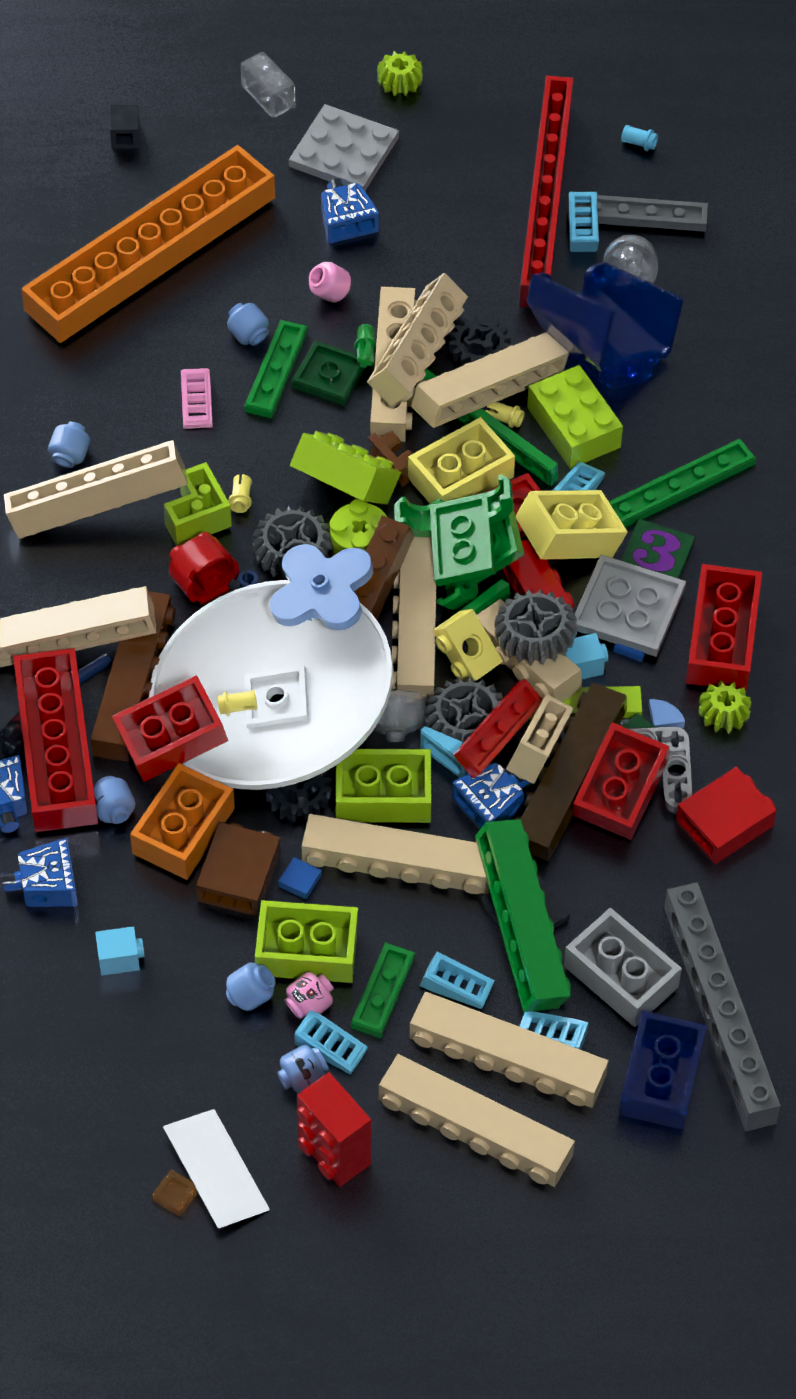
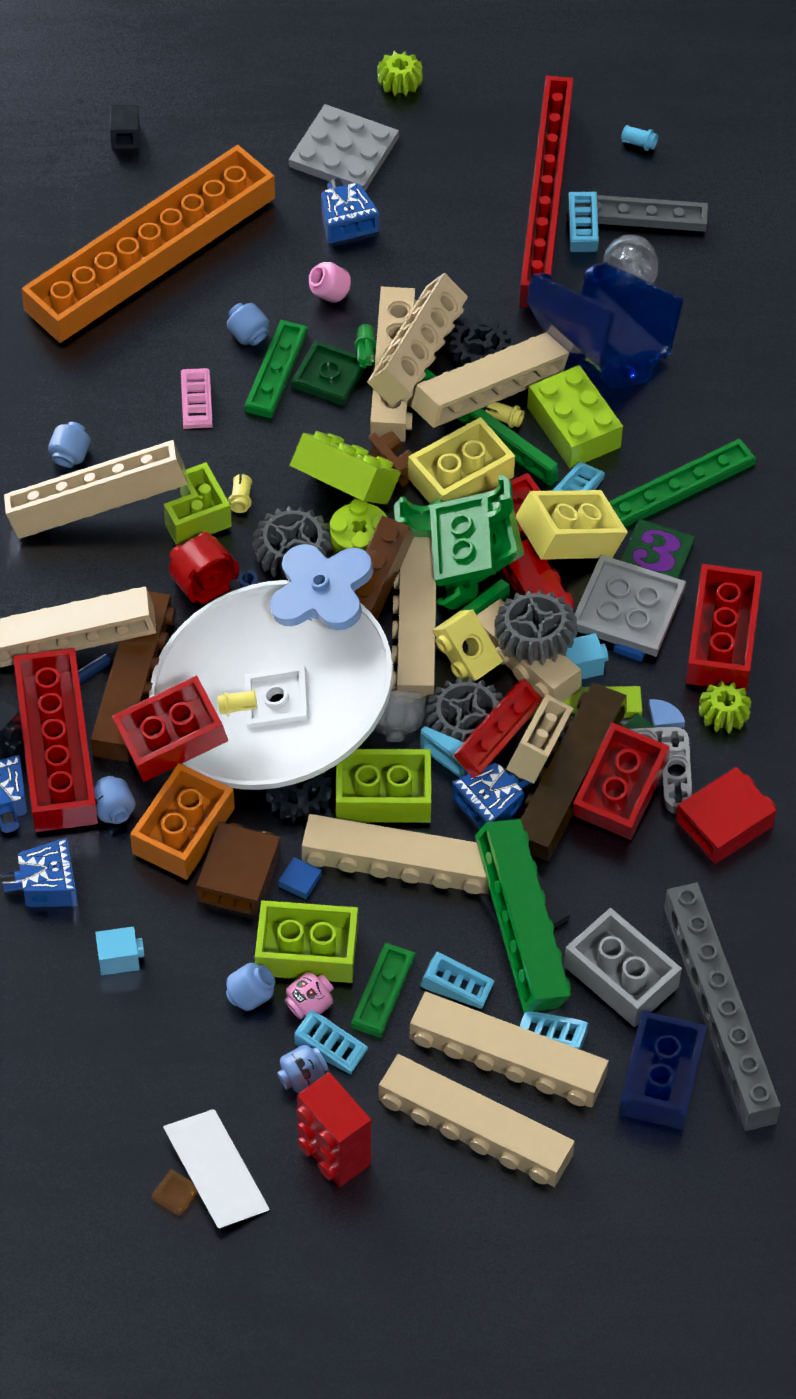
(267, 84): clear brick -> none

